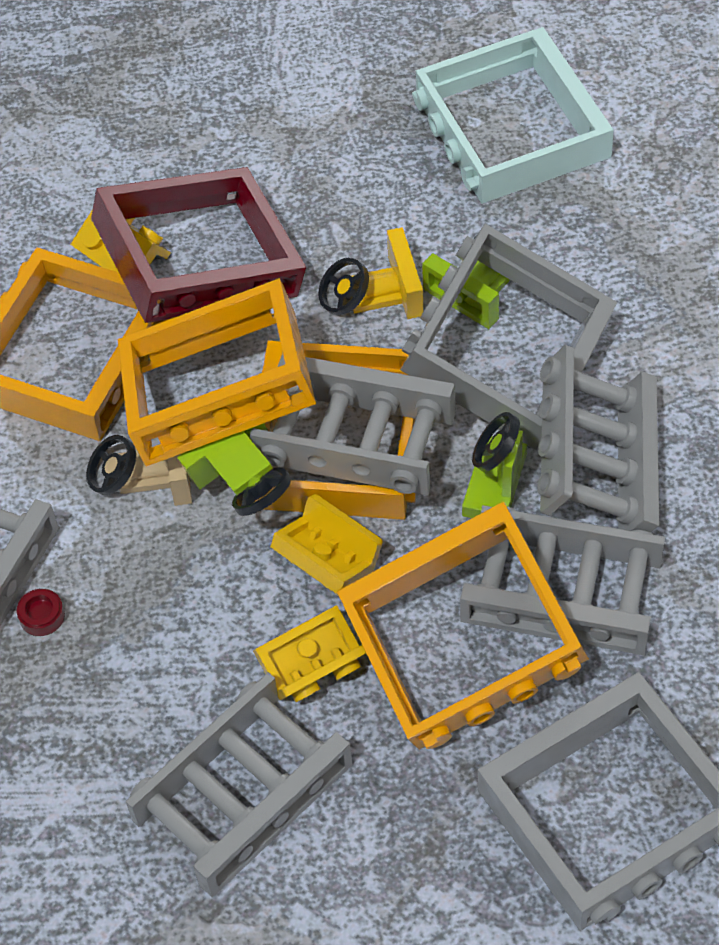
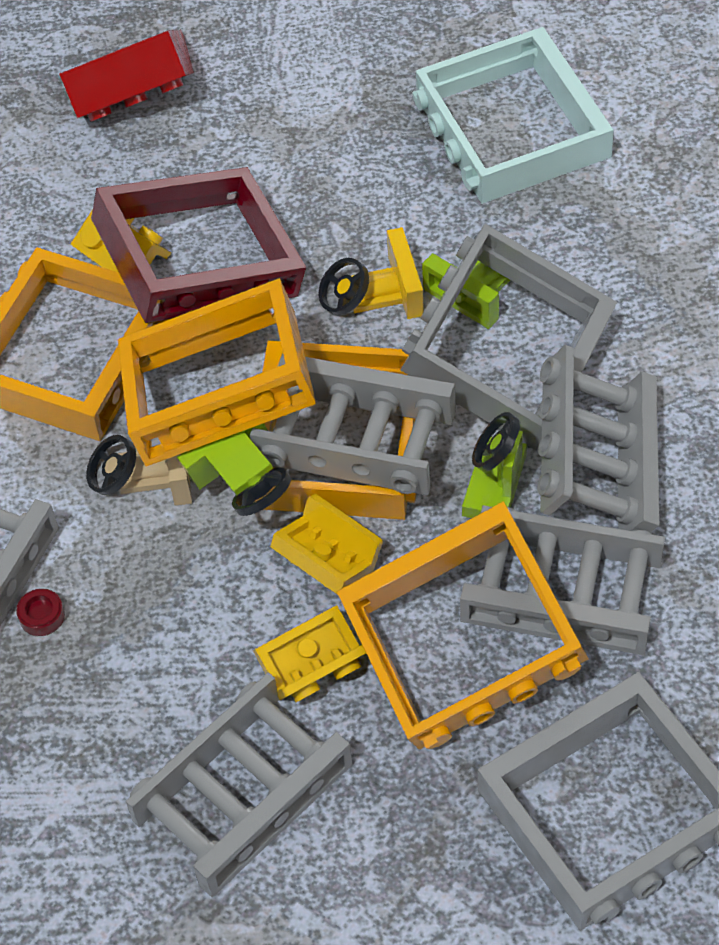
(128, 74): none -> red wedge

